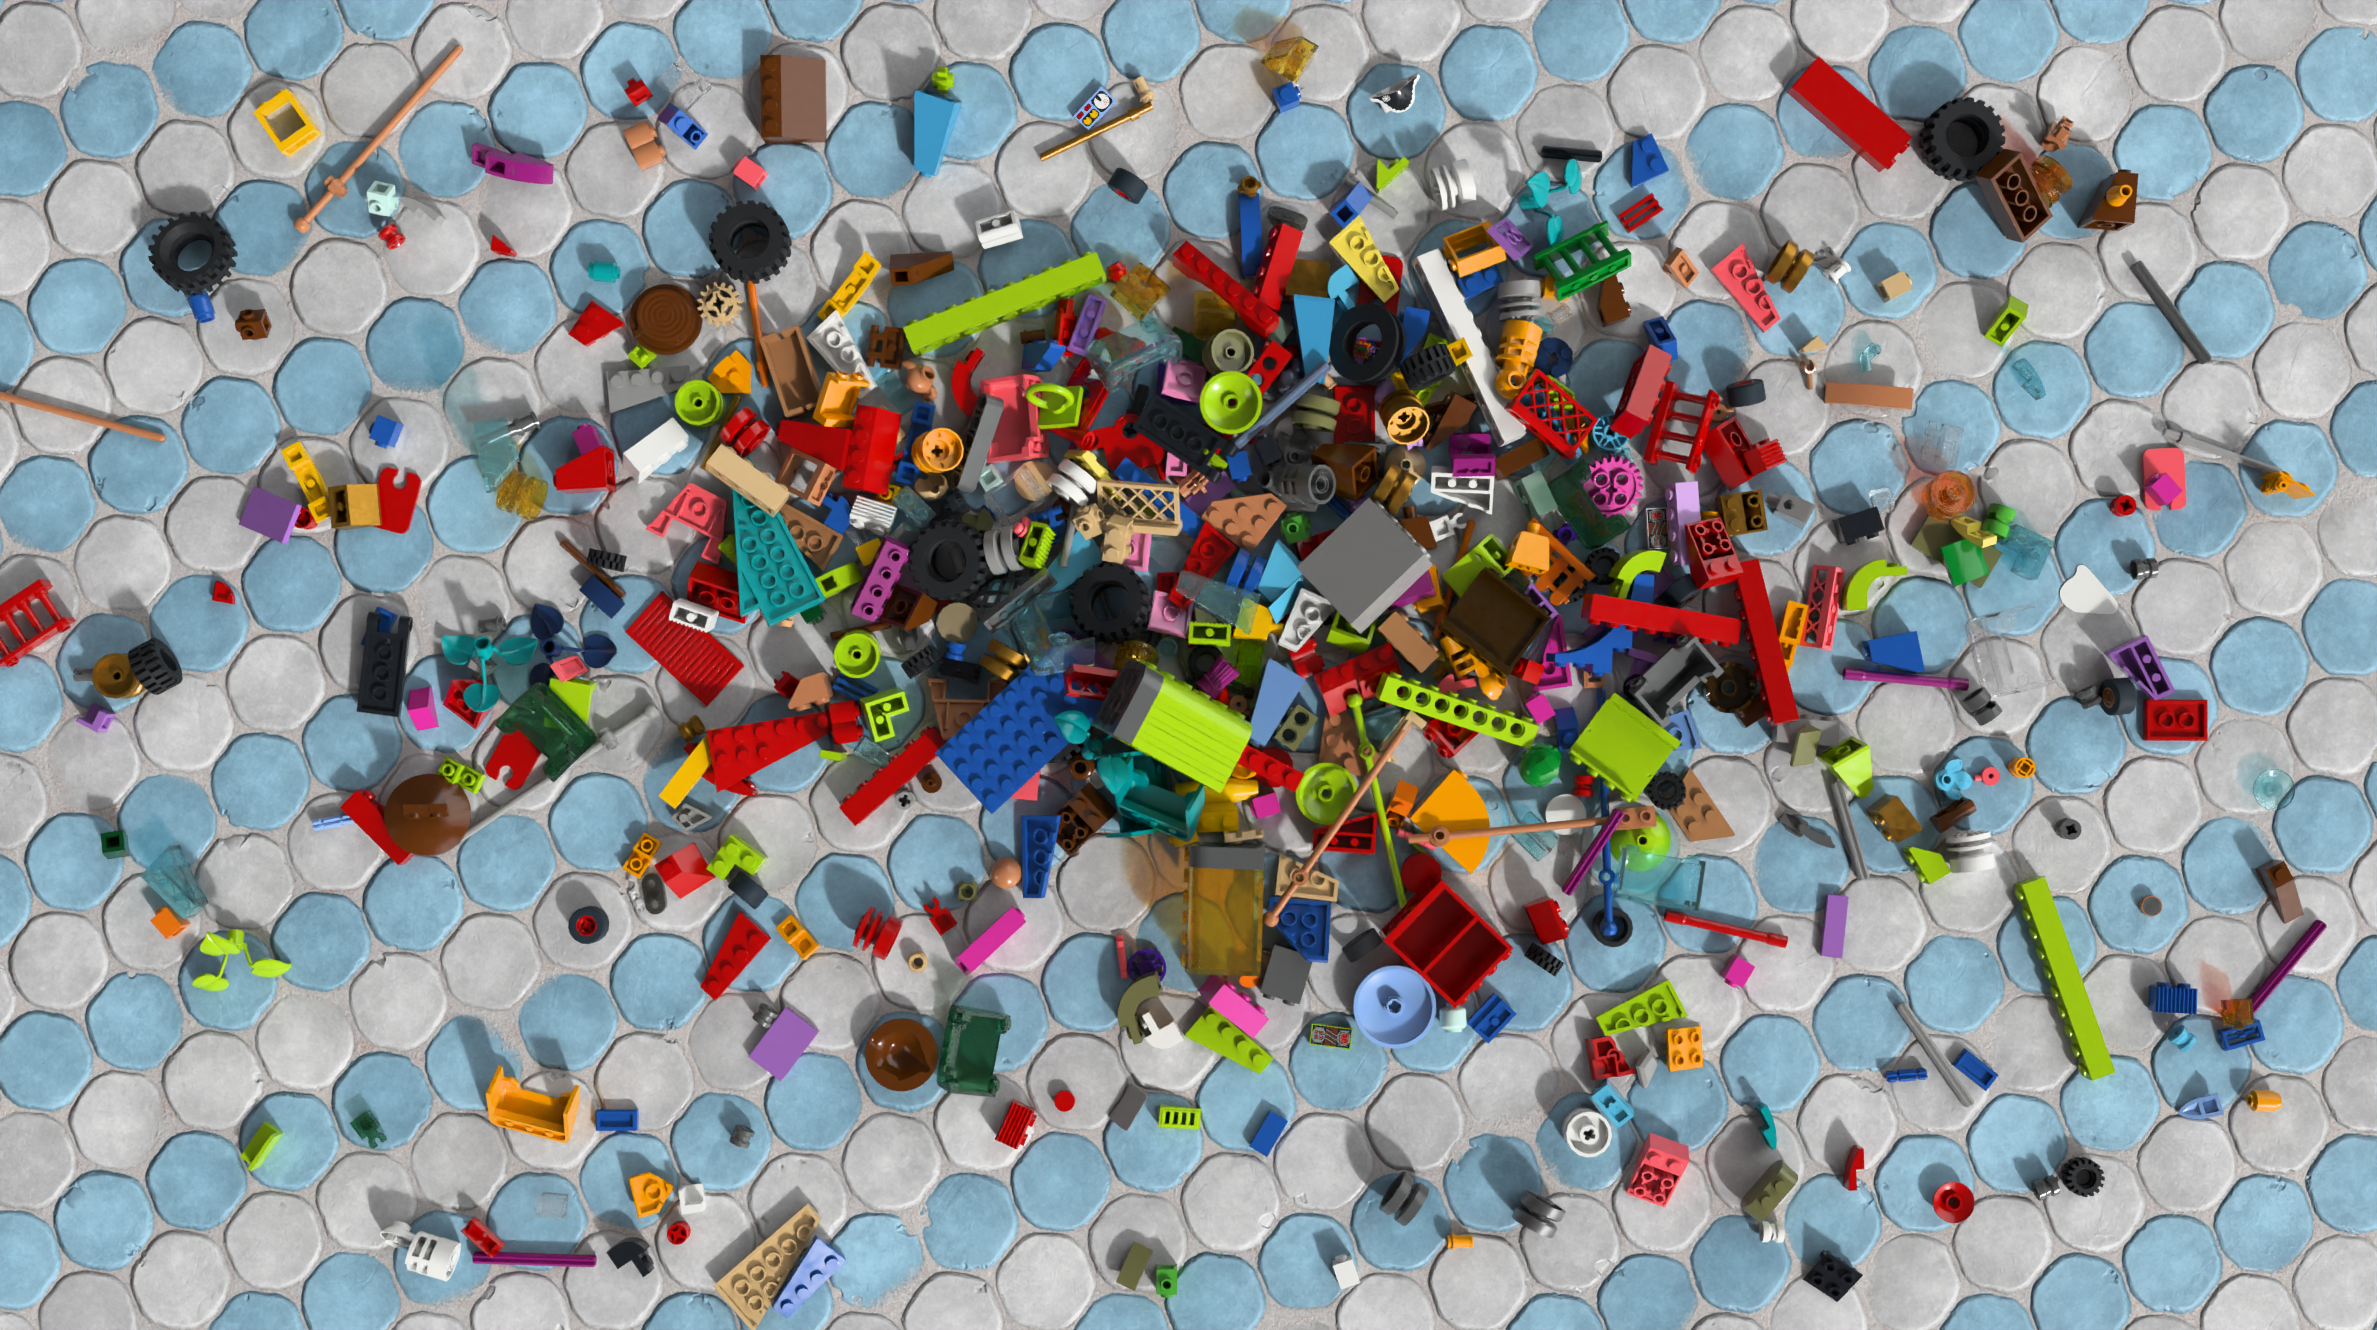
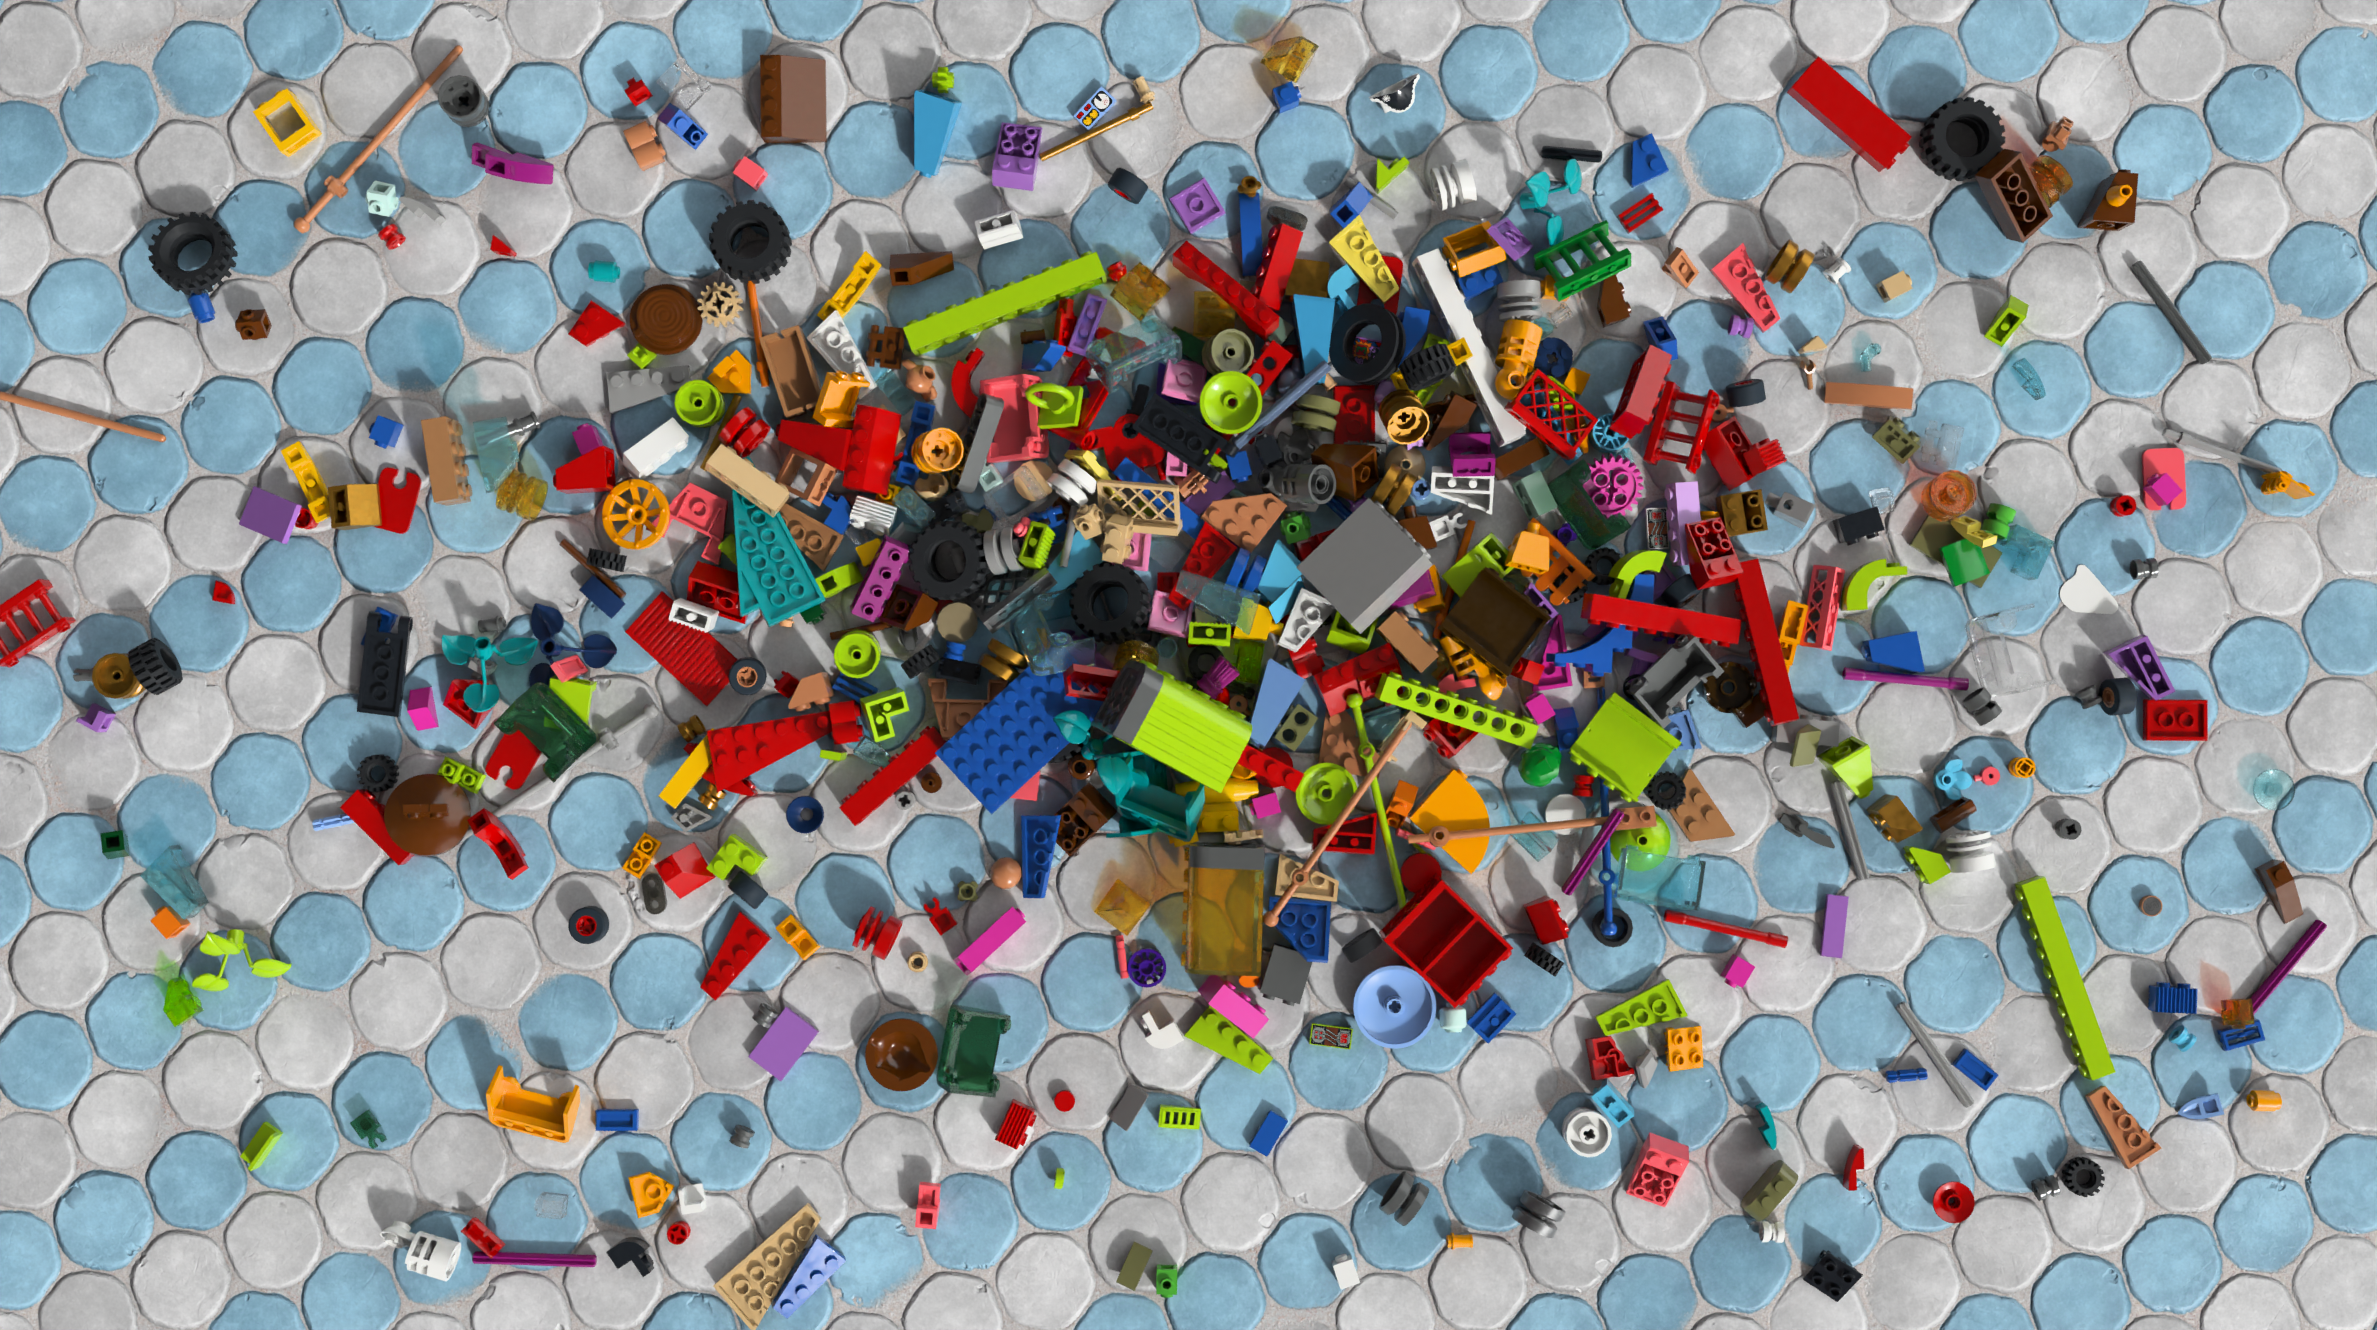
(180, 1002): none -> clear neon green slope
(390, 773): none -> black tyre
(446, 461): none -> medium nougat piece
(459, 90): none -> dark grey wheel
(500, 840): none -> red arch
(633, 512): none -> light orange wheel
(711, 797): none -> pearl gold wheel
(741, 678): none -> black wheel
(795, 819): none -> dark blue piece
(928, 1205): none -> coral brick
(1016, 156): none -> medium lavender slope
(1059, 1178): none -> lime tile
(1122, 907): none -> clear yellow slope
(1141, 988): olive arch -> none
(1197, 206): none -> medium lavender tile
(1425, 485): none -> medium blue bush
(1576, 380): none -> light orange slope
(1740, 326): none -> medium lavender wheel
(1897, 439): none -> olive bracket
(2121, 1128): none -> nougat wing

